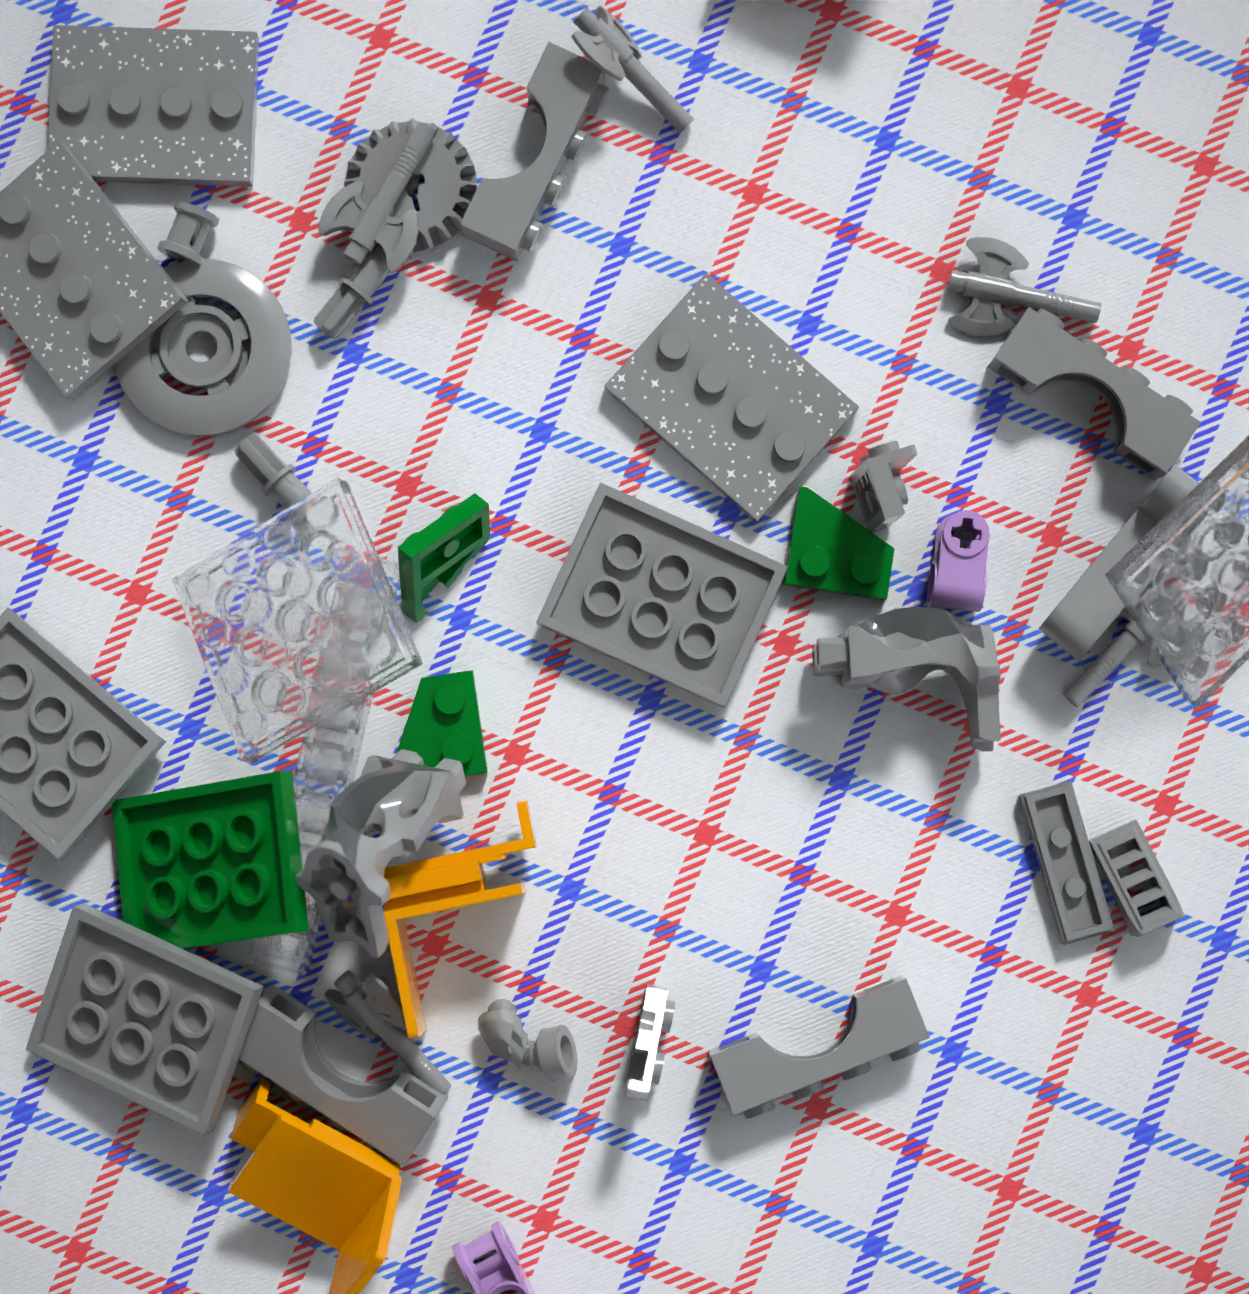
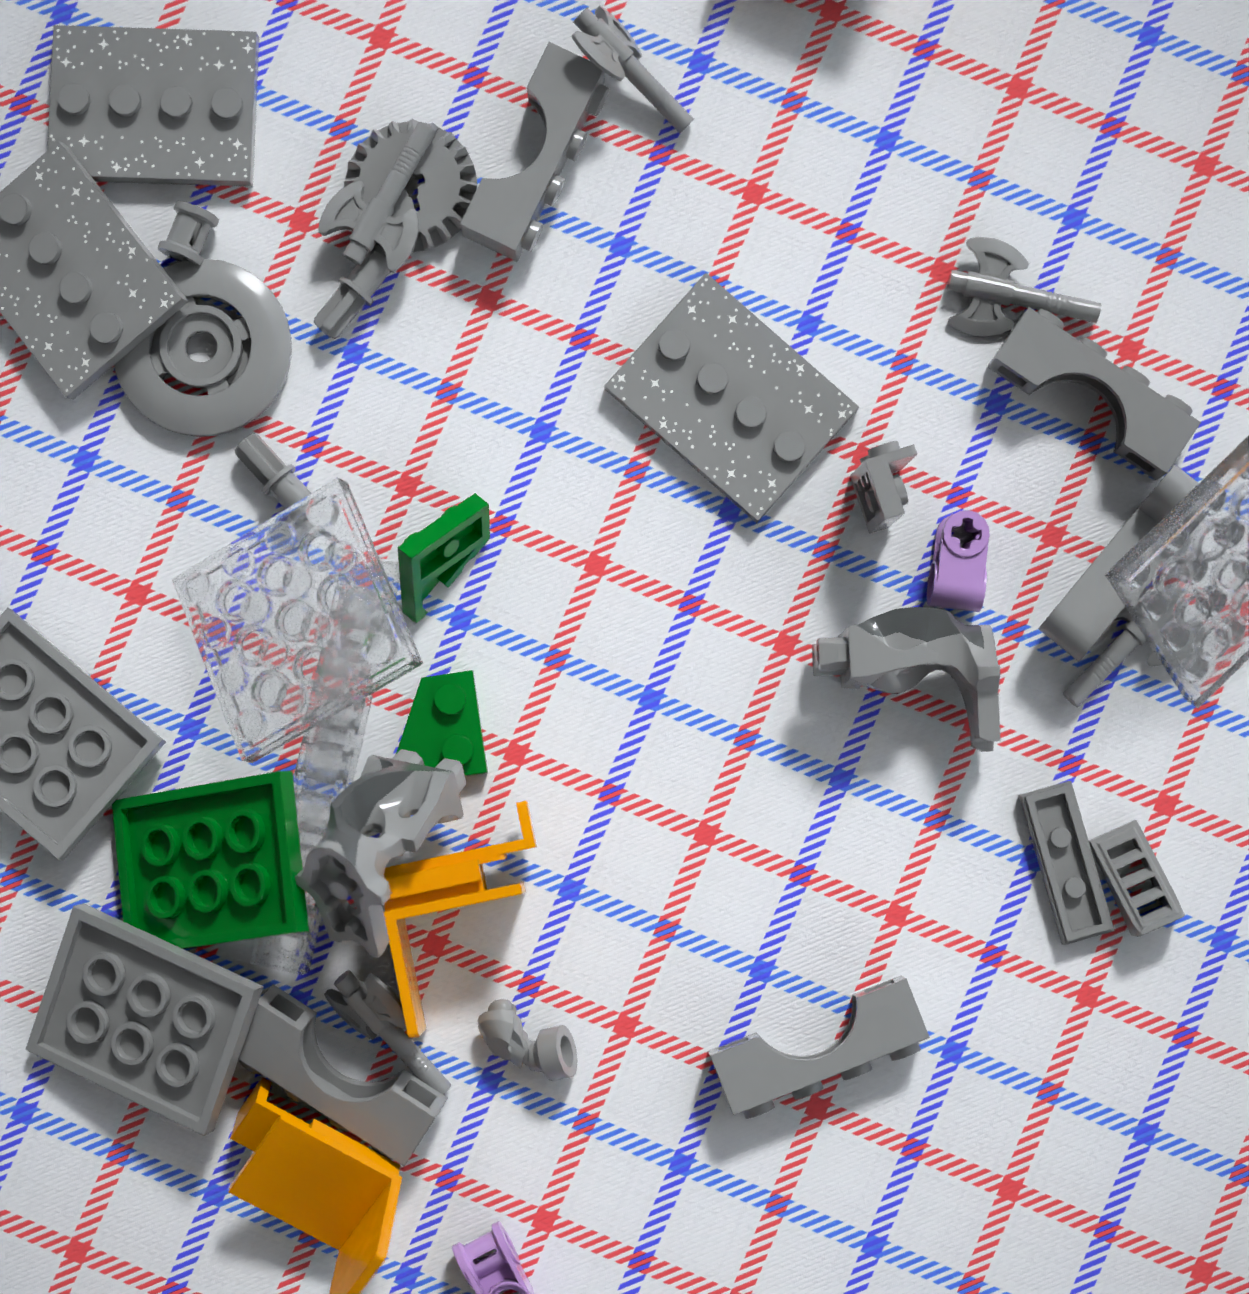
(645, 1061): wing -> none
(662, 595): light grey plate -> none
(835, 552): green wing -> none

